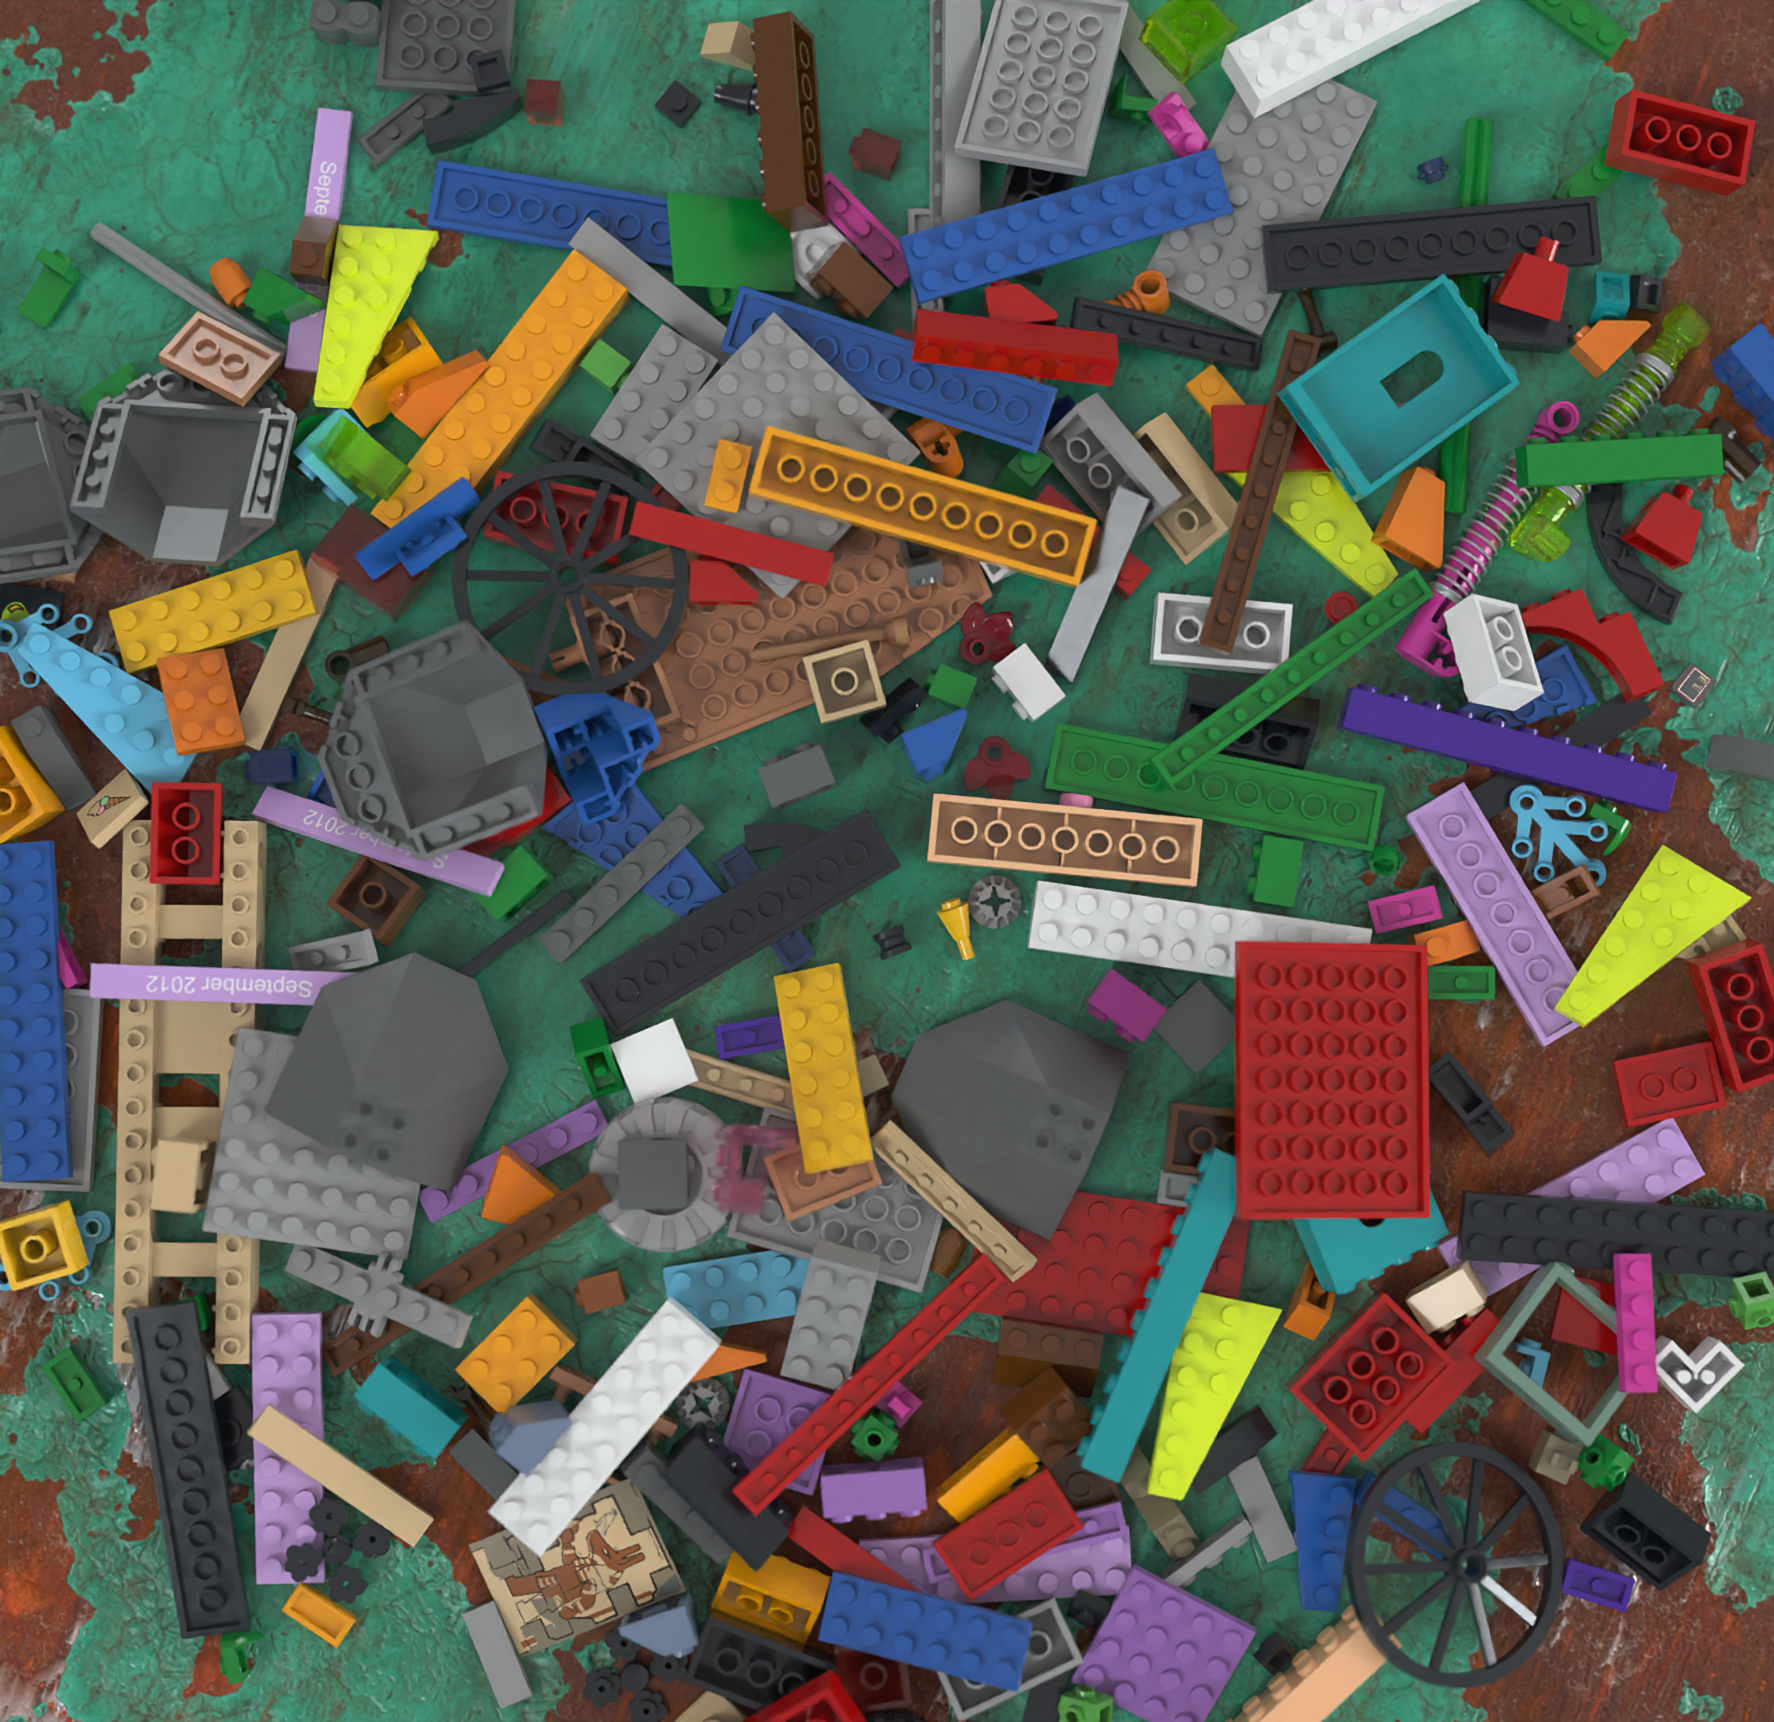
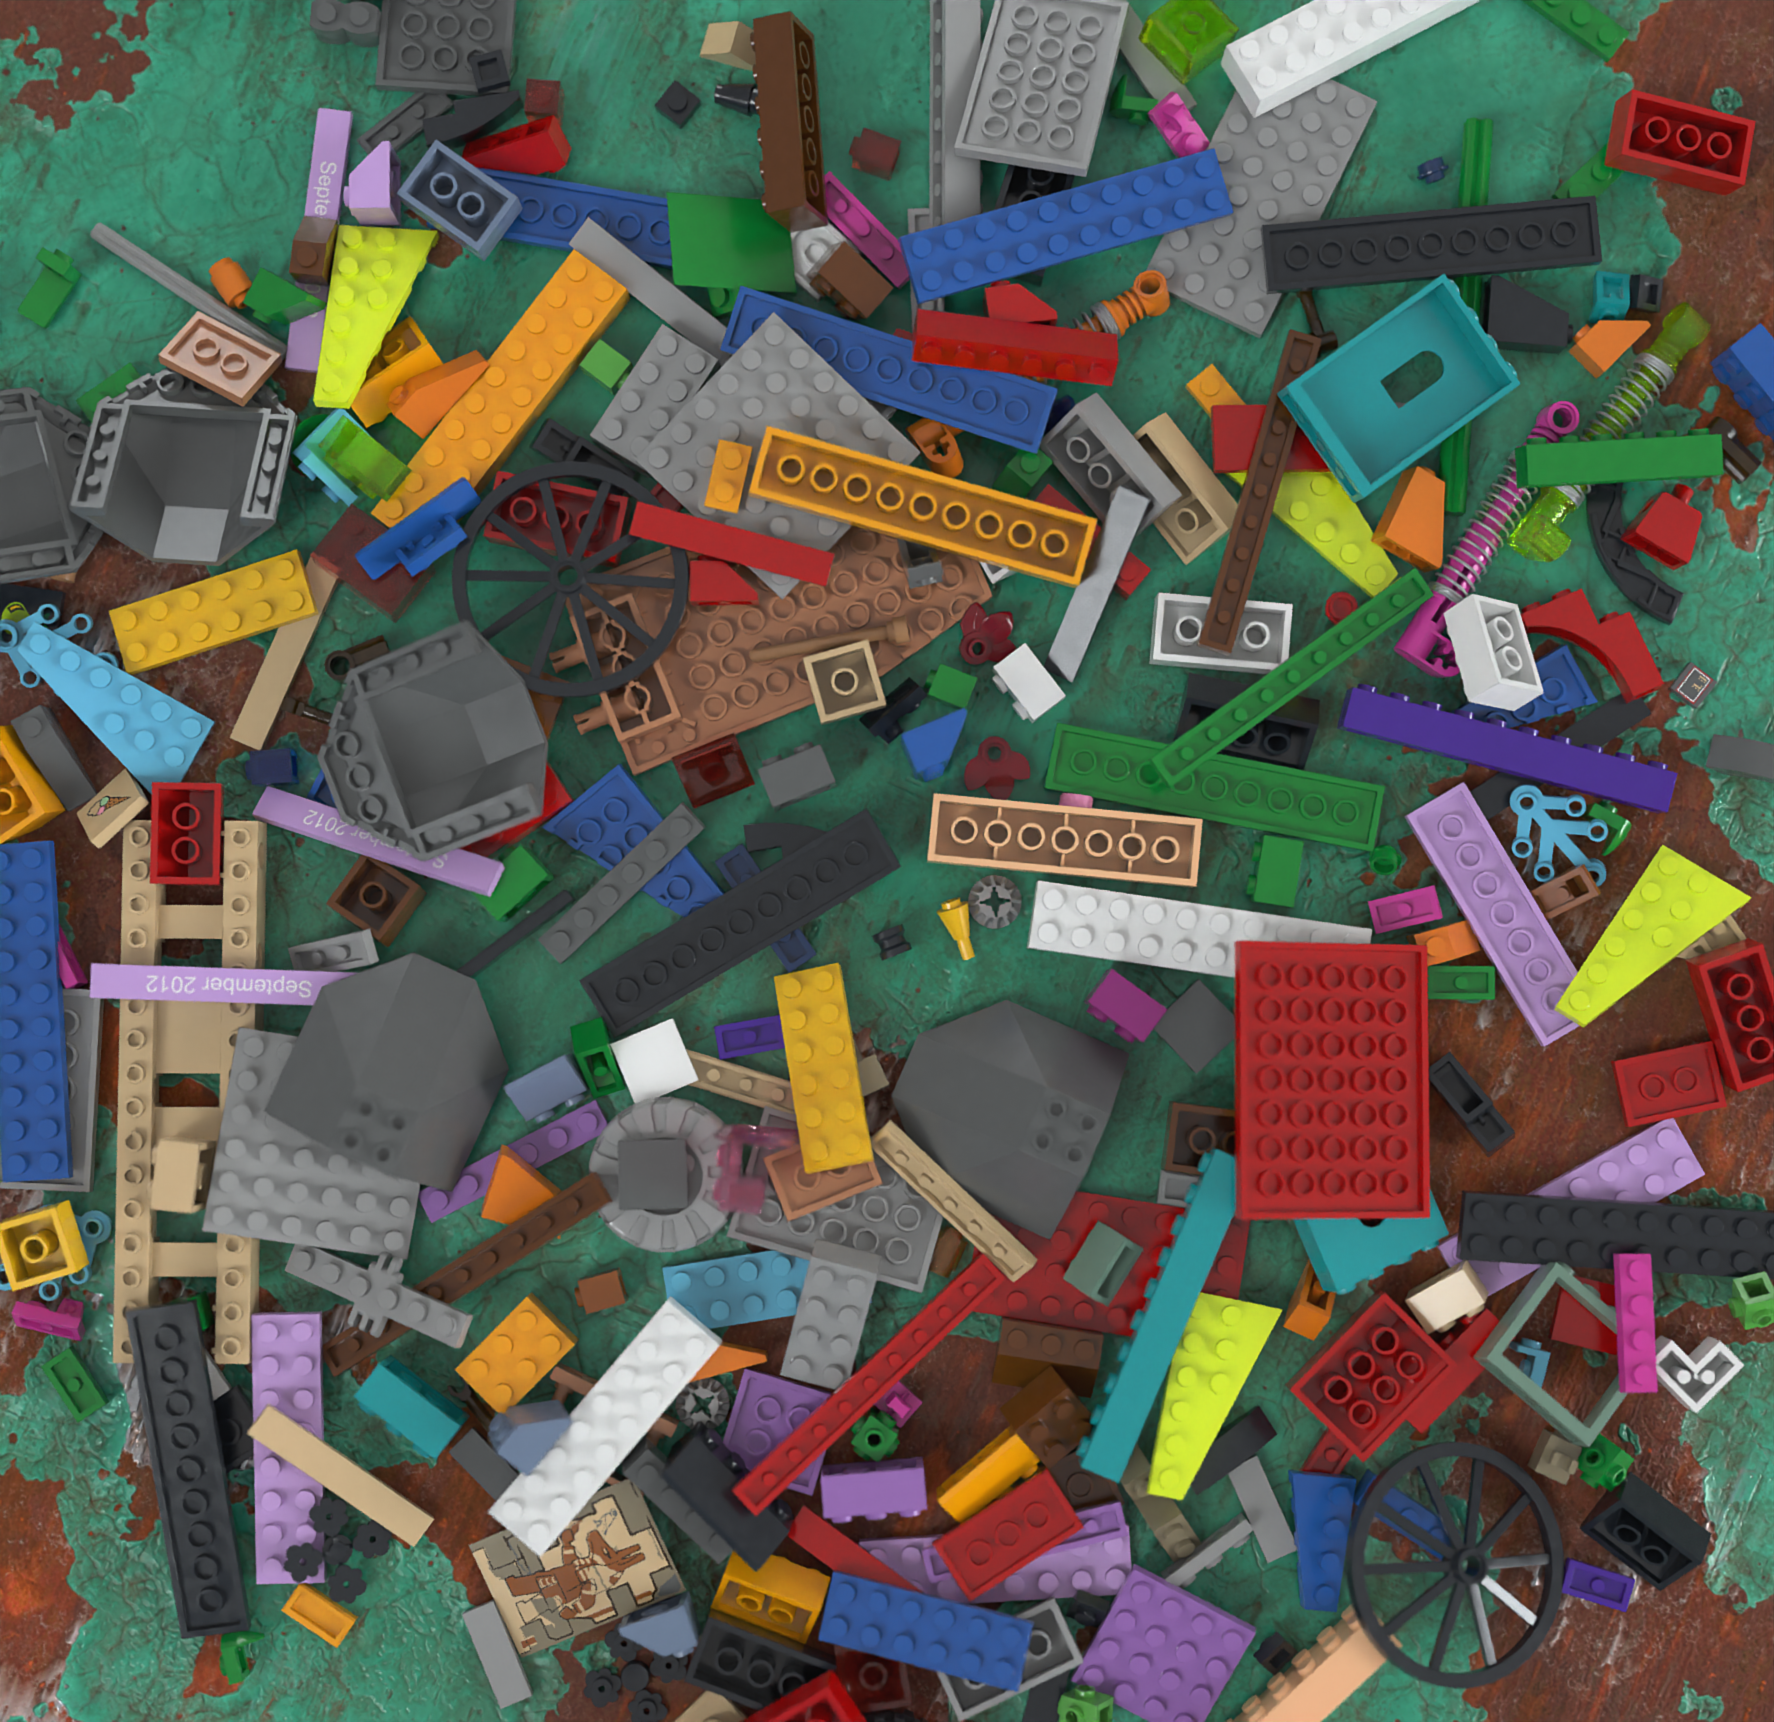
(64, 1322): none -> dark pink hinge
(200, 701): orange plate -> none
(374, 188): none -> lavender slope
(460, 200): none -> sand blue brick
(522, 149): none -> red slope
(548, 1087): none -> sand blue slope
(597, 748): blue brick -> none
(713, 770): none -> clear red slope
(1102, 1263): none -> sand green brick
(1168, 334): black tile -> none
(1535, 282): red torso -> none

